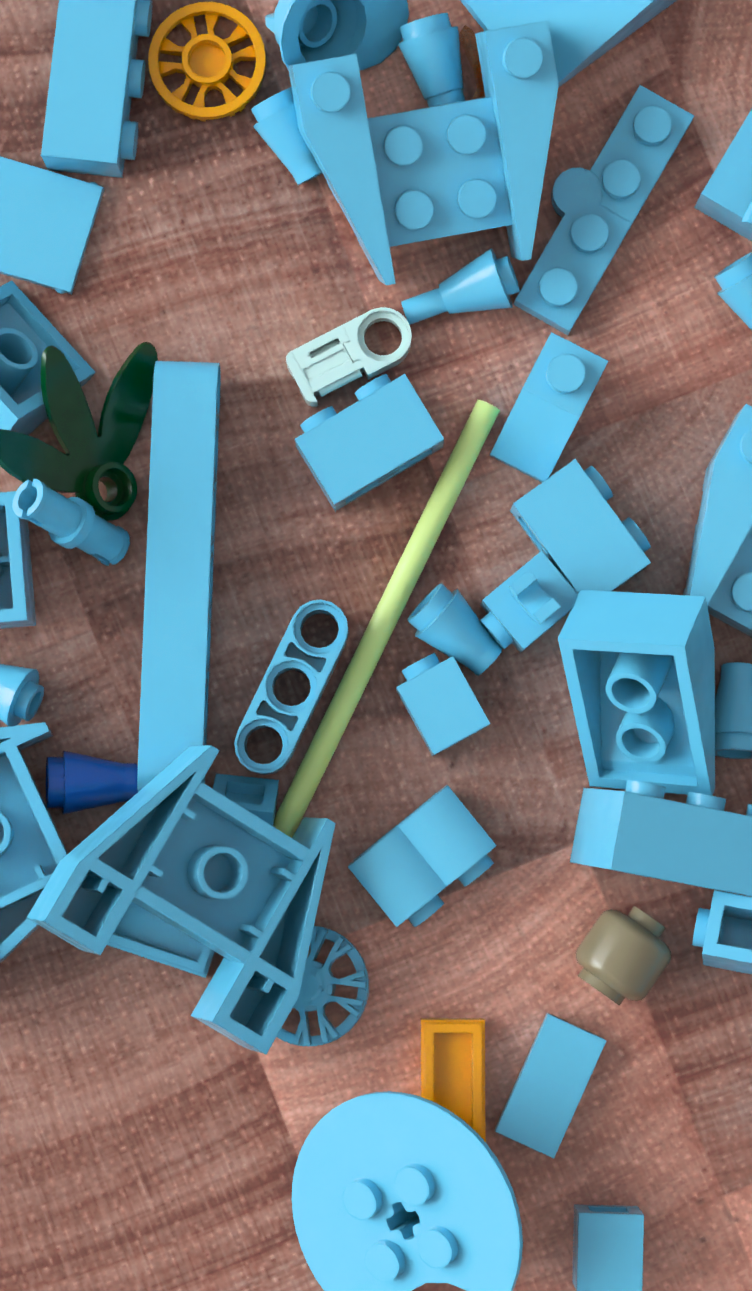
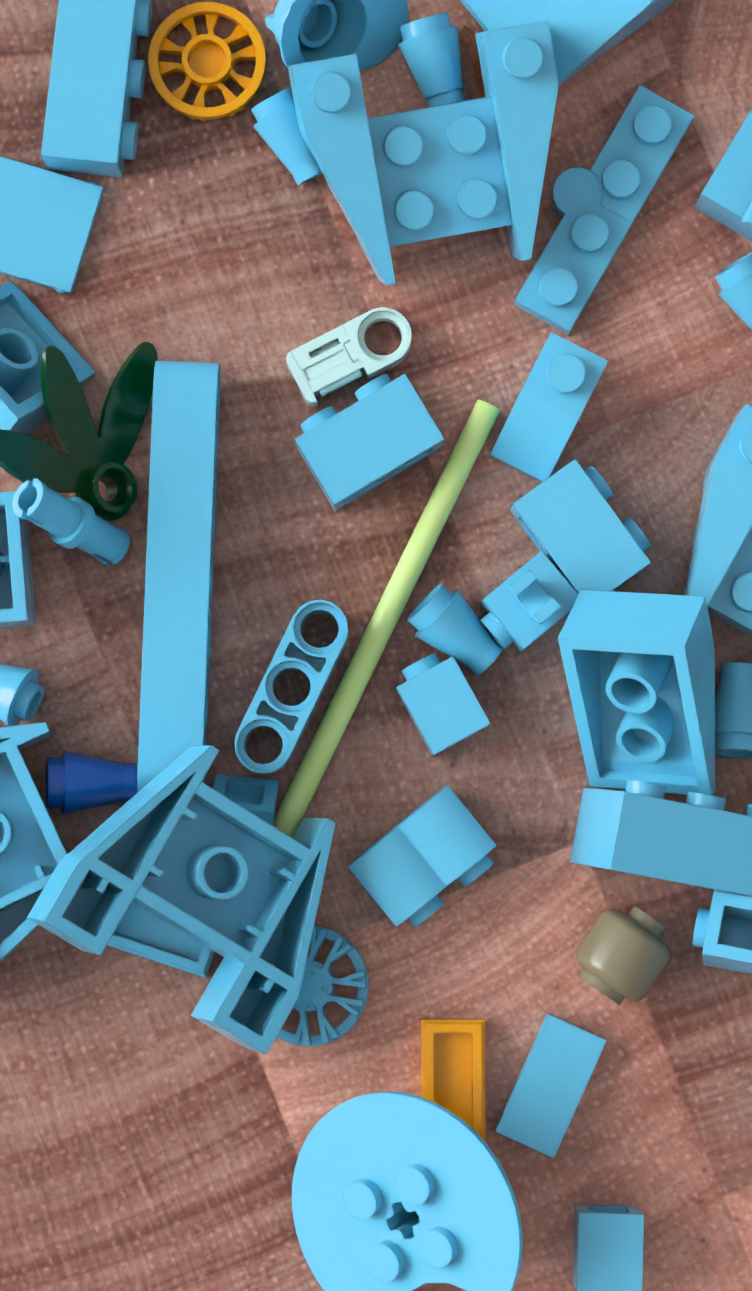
(475, 287): medium azure cone -> none

